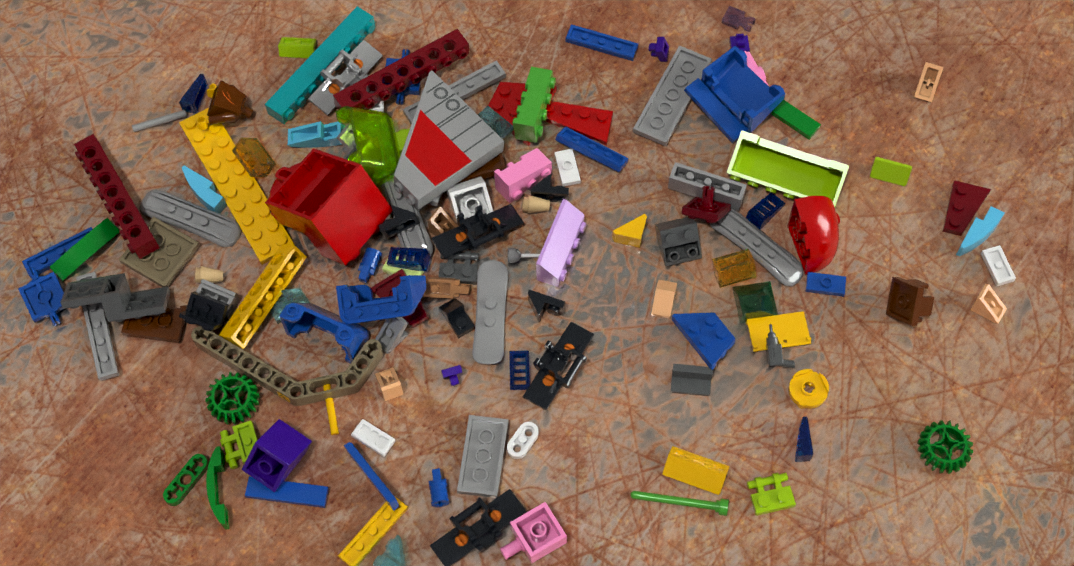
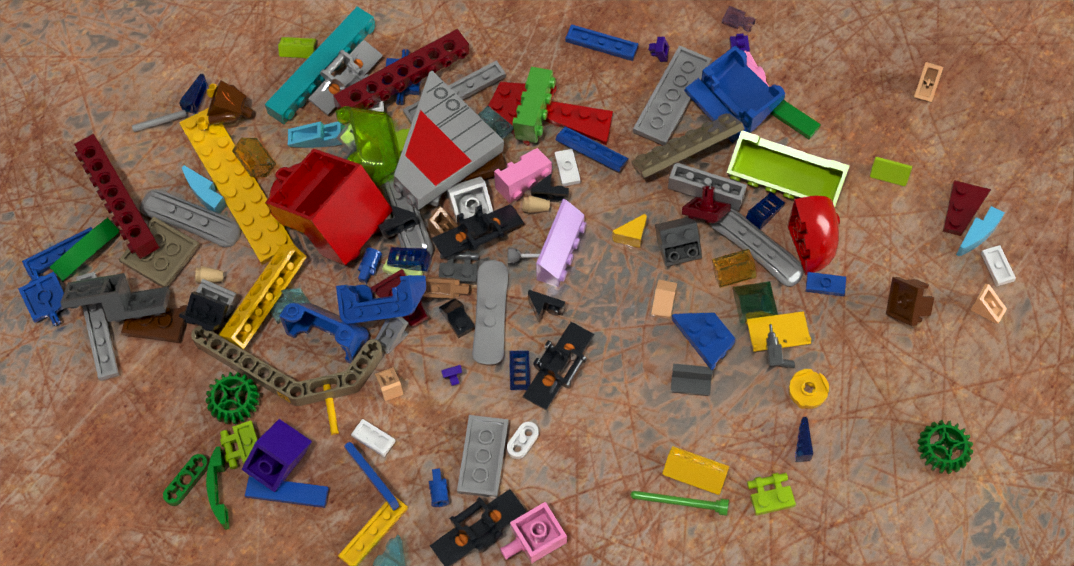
(687, 145): none -> dark tan plate

